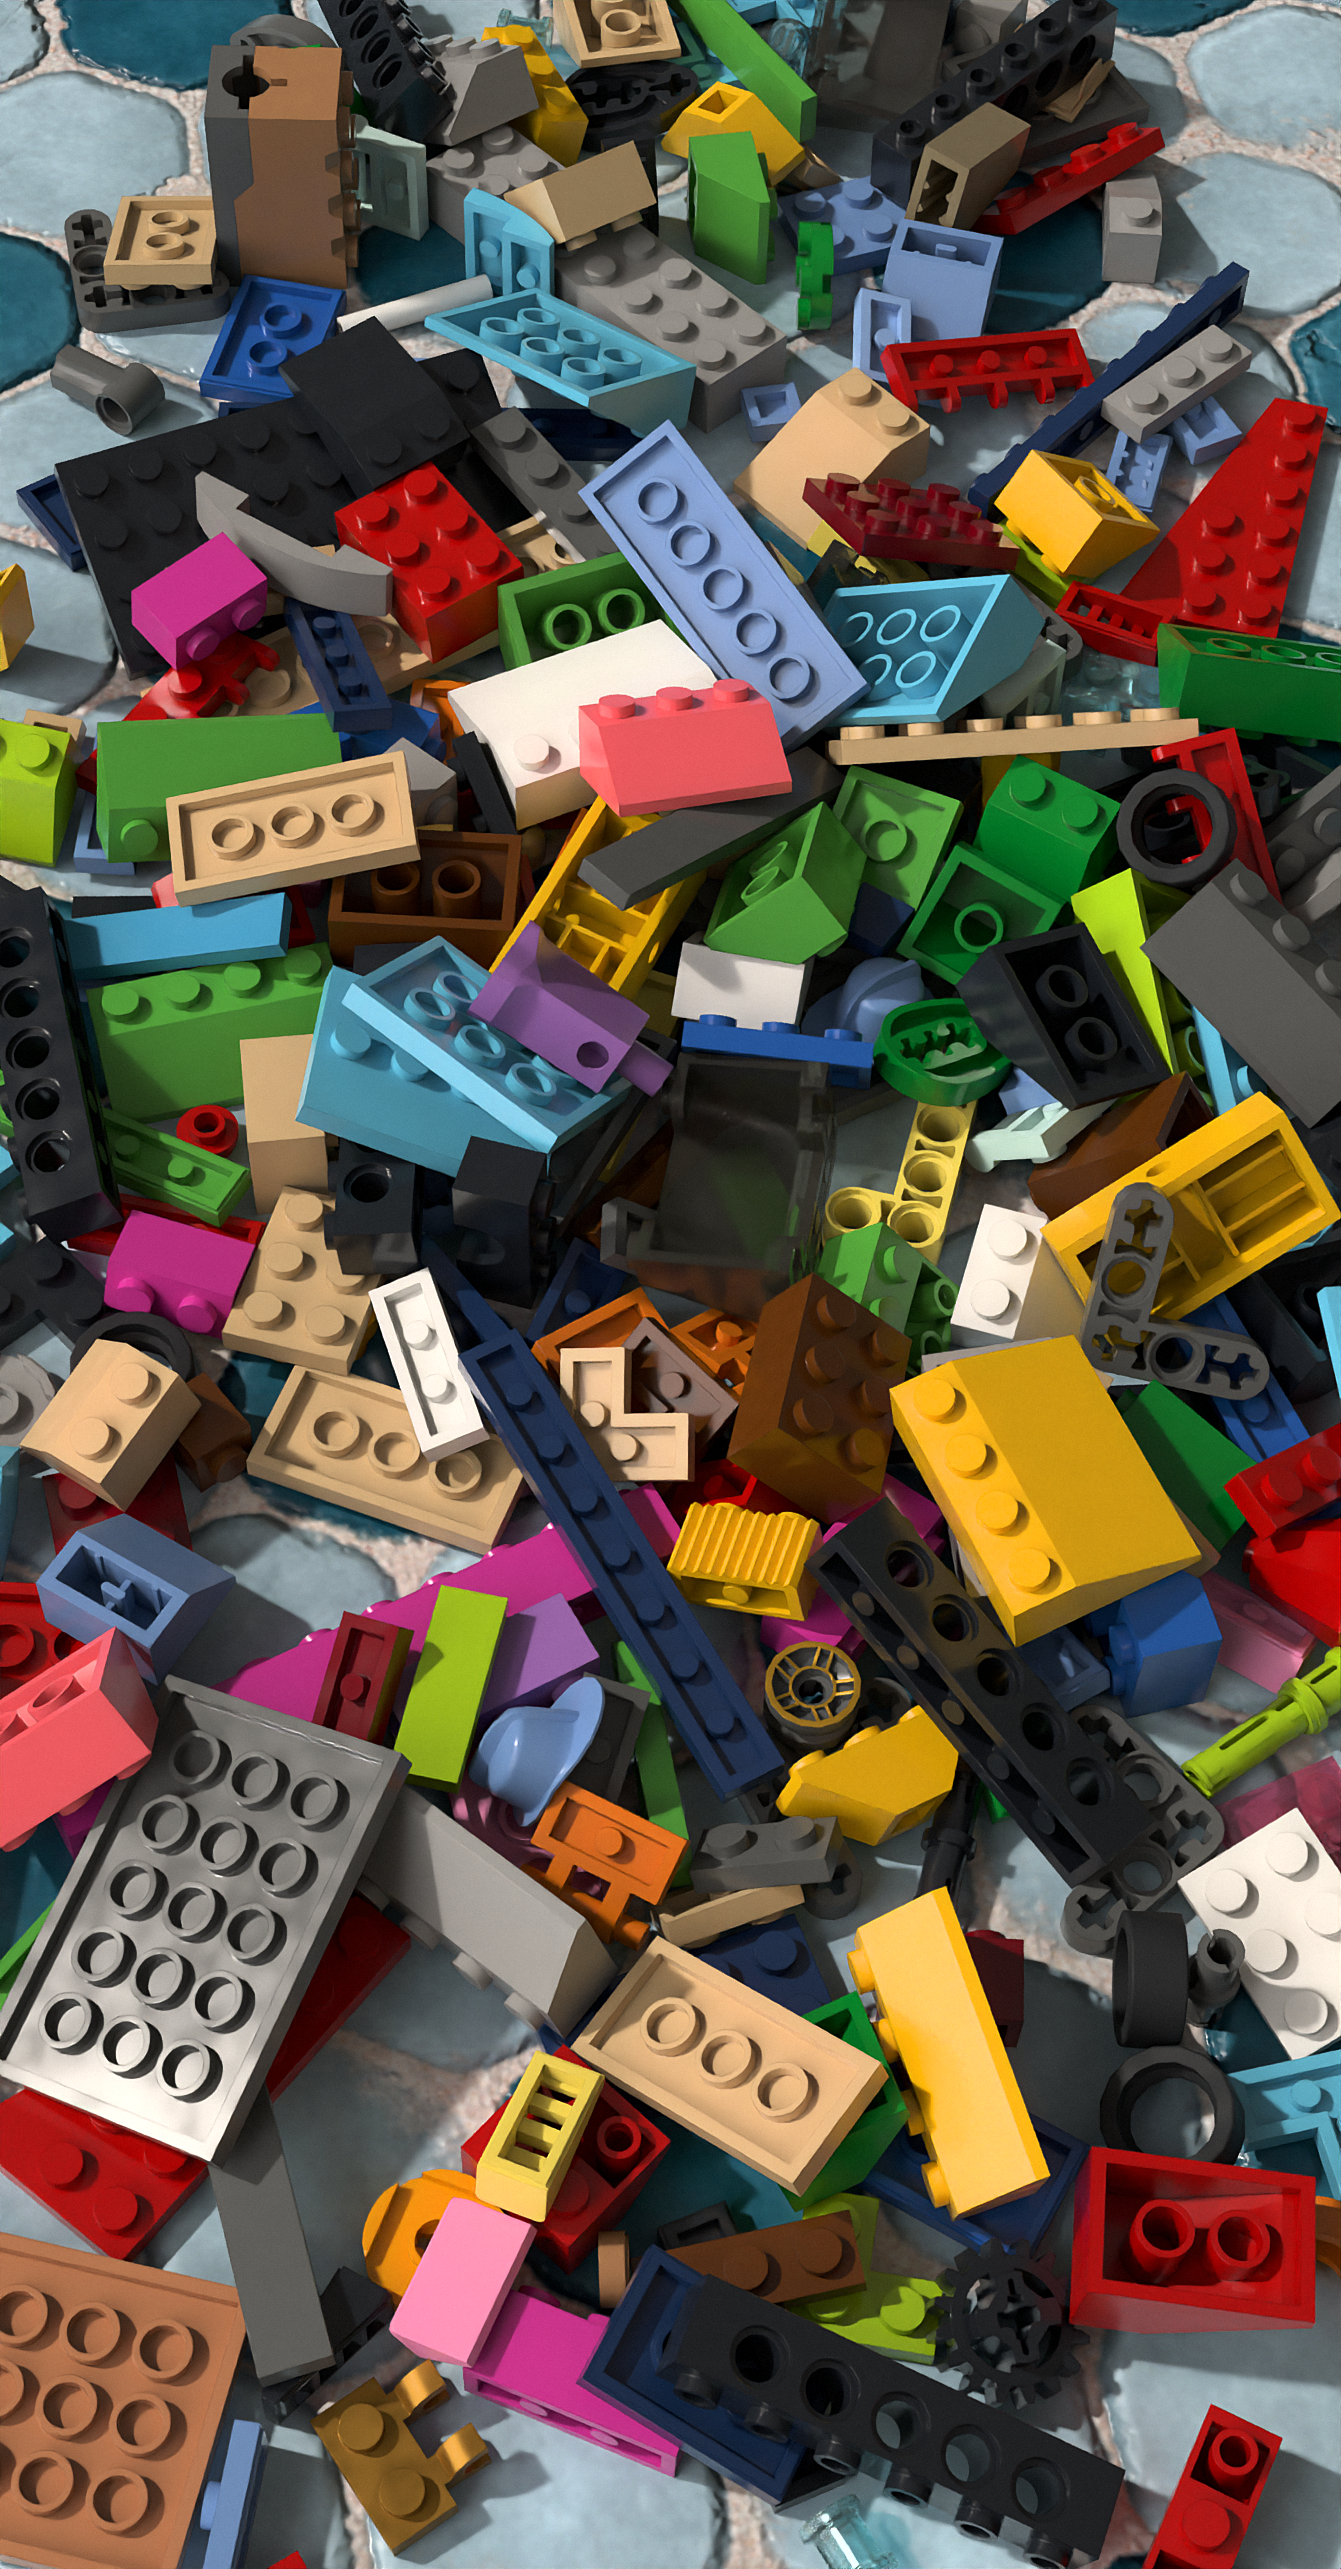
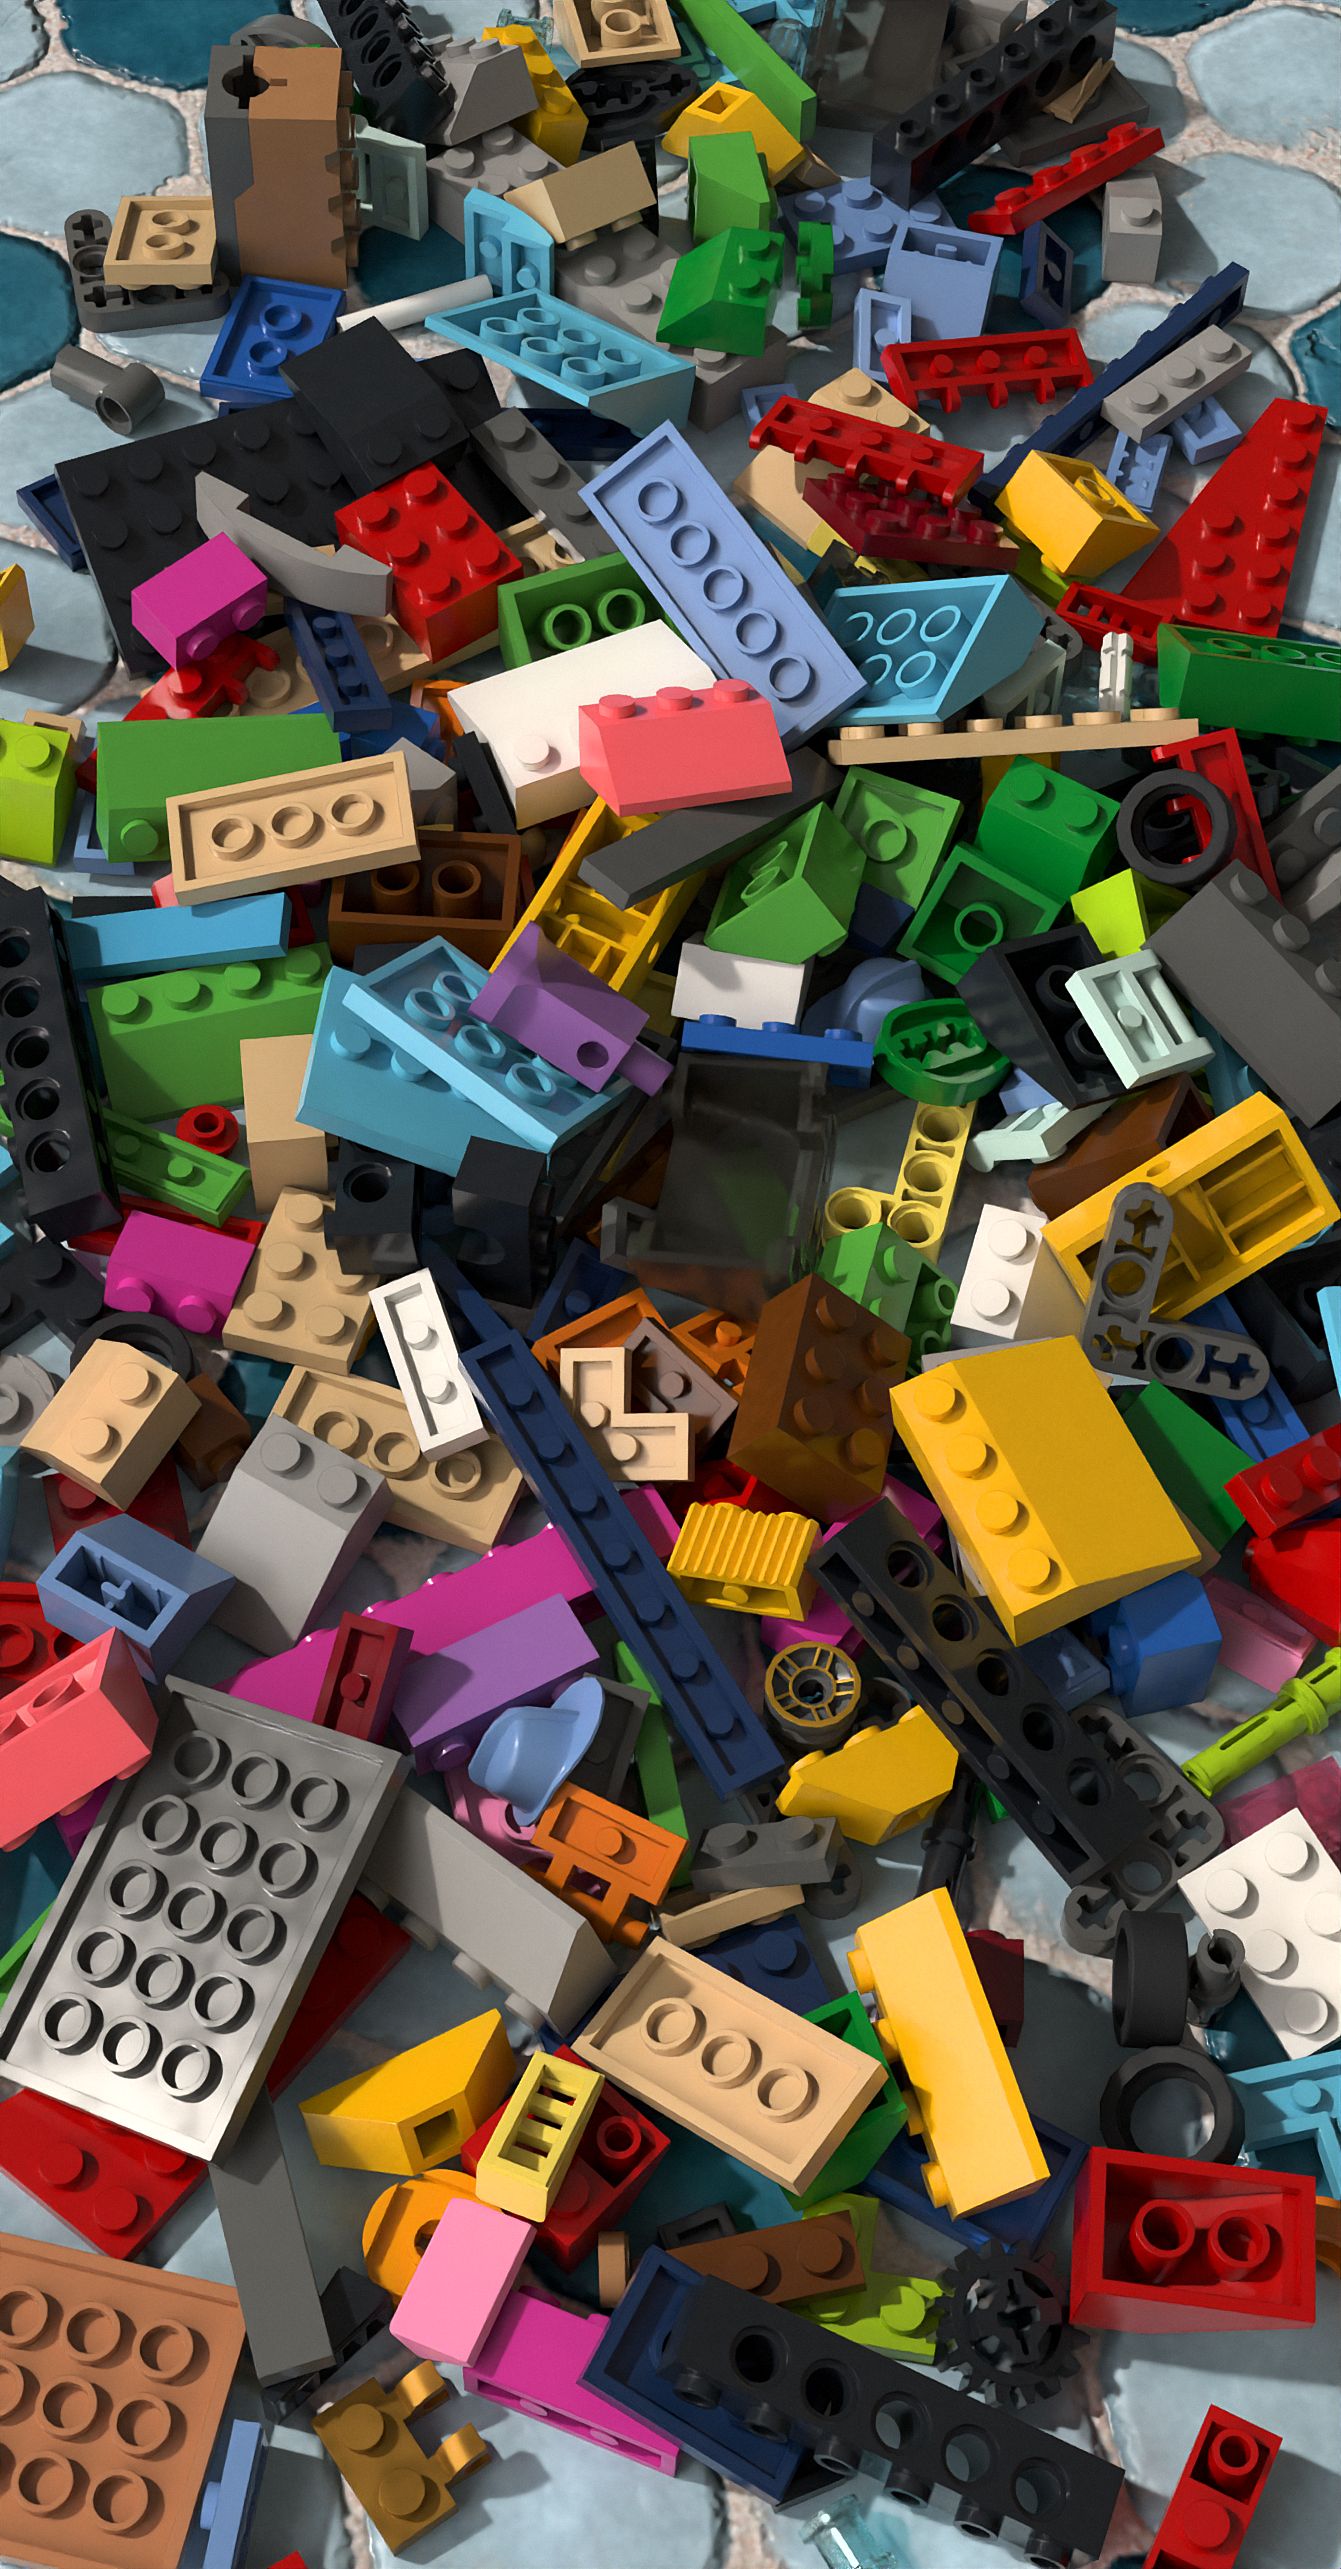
(290, 1534): none -> light grey slope
(415, 2104): none -> yellow slope
(450, 1686): lime tile -> none
(725, 293): none -> green slope
(869, 448): none -> red hinge
(967, 168): dark tan slope -> none
(1046, 276): none -> dark blue plate
(1116, 674): none -> white axle
(1138, 1019): none -> light aqua plate

